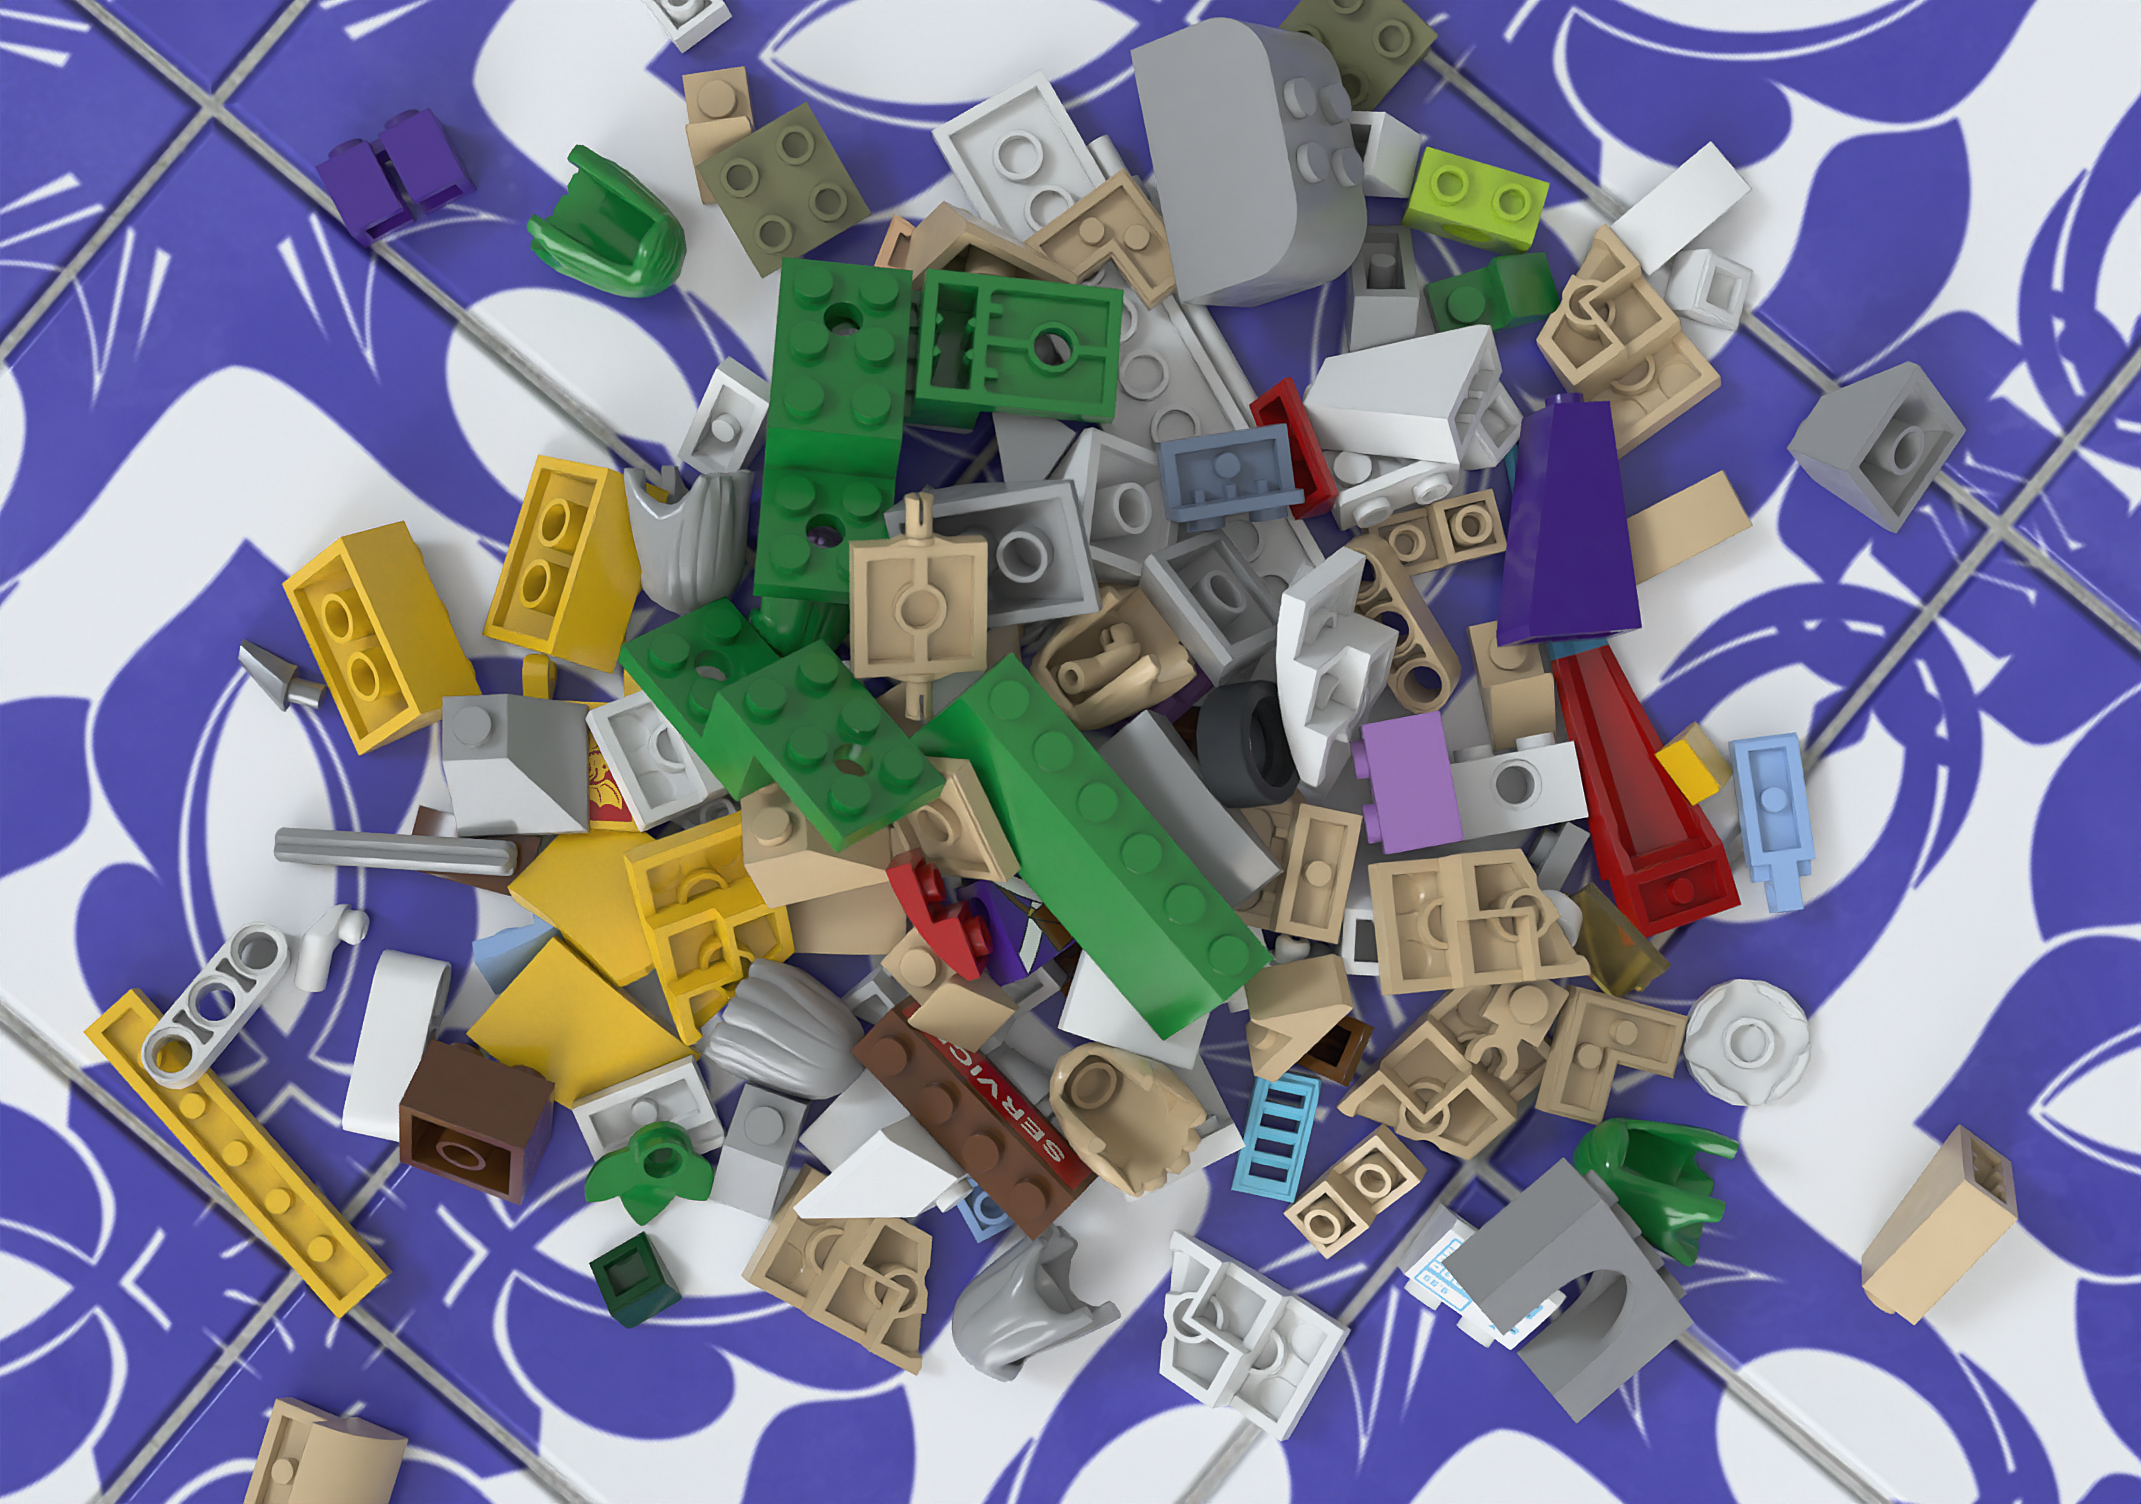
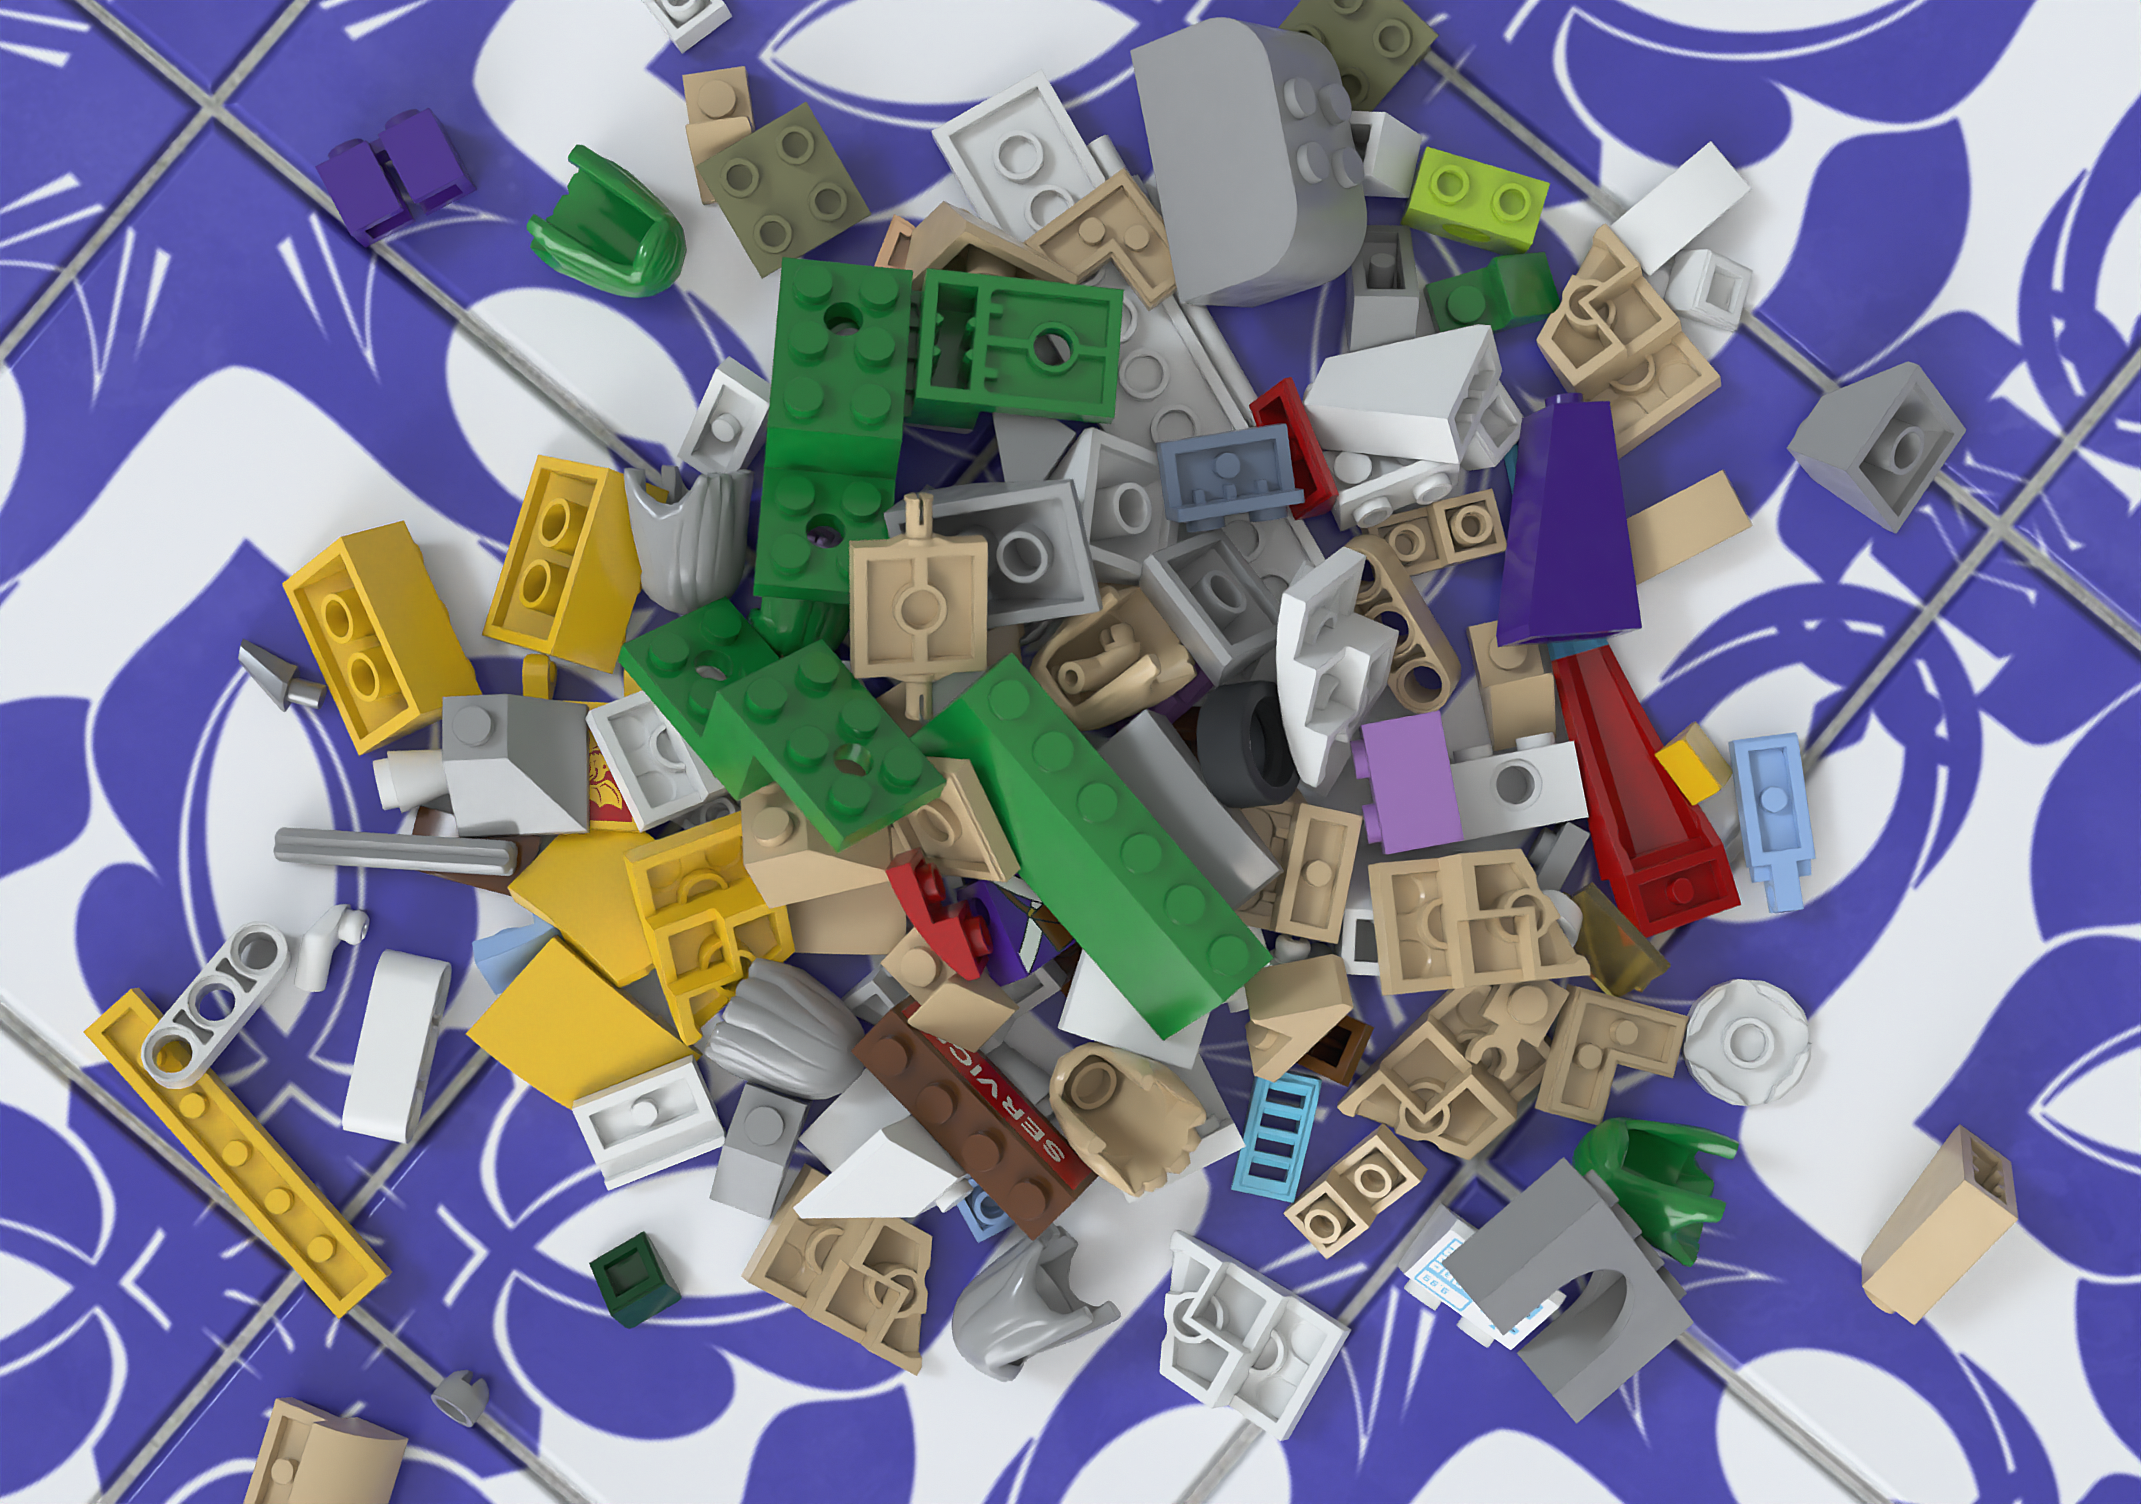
(410, 778): none -> white cone
(460, 1399): none -> light grey hinge
(476, 1120): reddish brown brick -> none
(651, 1172): green plate -> none

